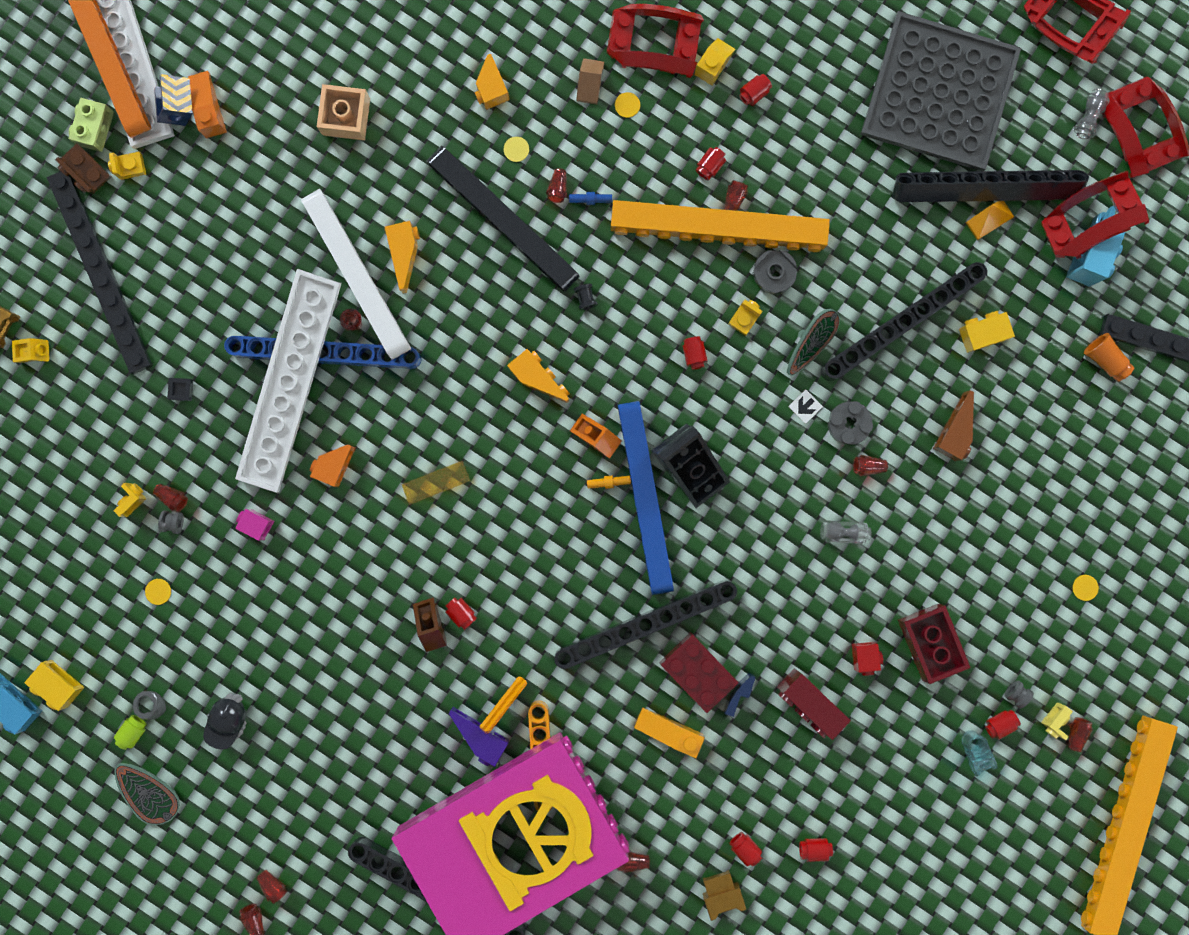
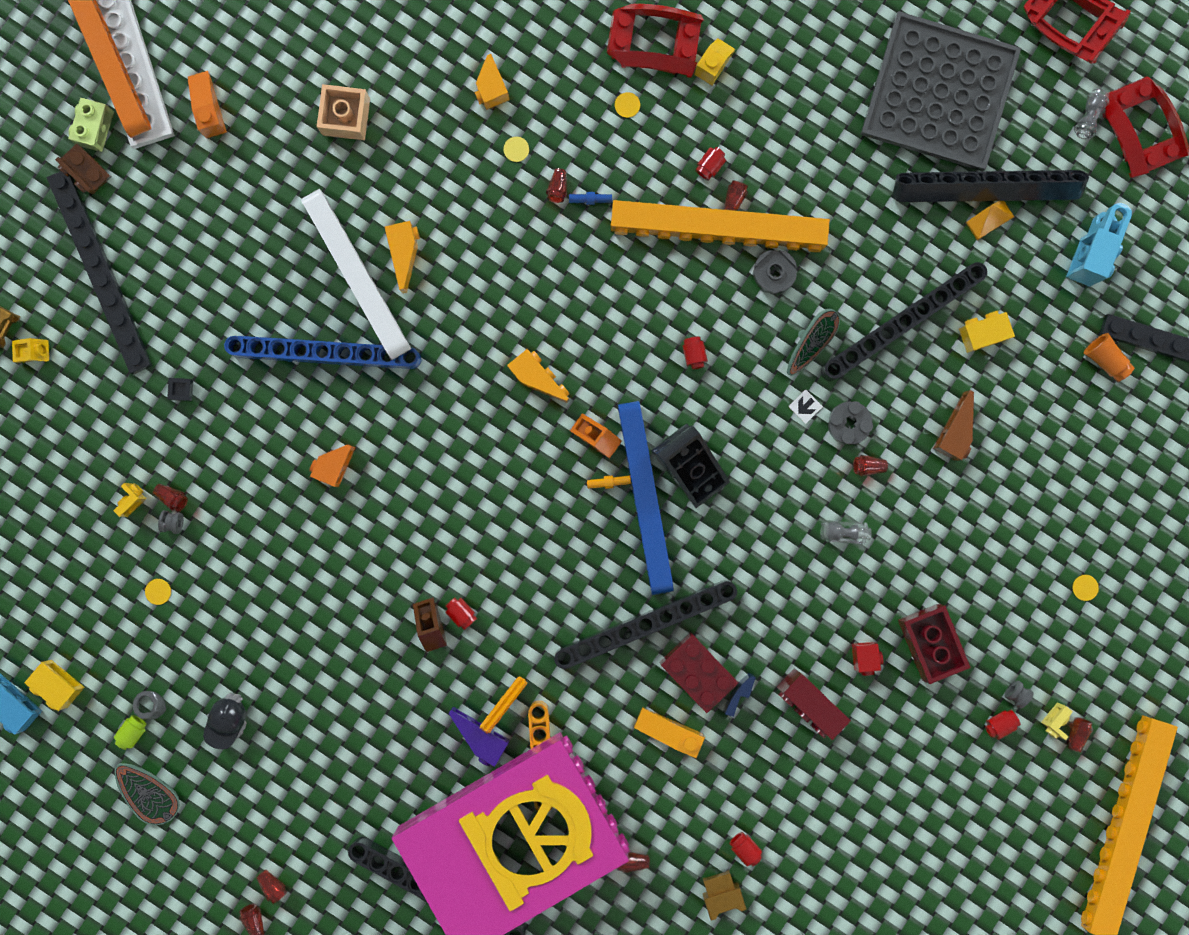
(127, 165): yellow bracket -> none
(173, 100): piece -> none
(254, 524): dark pink brick -> none
(288, 380): white plate -> none
(348, 316): clear red cone -> none
(436, 482): clear yellow tile -> none
(502, 218): black beam -> none
(585, 297): black bush -> none
(589, 81): medium nougat slope -> none
(745, 316): yellow bracket -> none
(755, 90): red brick -> none
(815, 850): red brick -> none
(980, 756): clear light blue piece -> none
(1126, 202): red wedge -> none

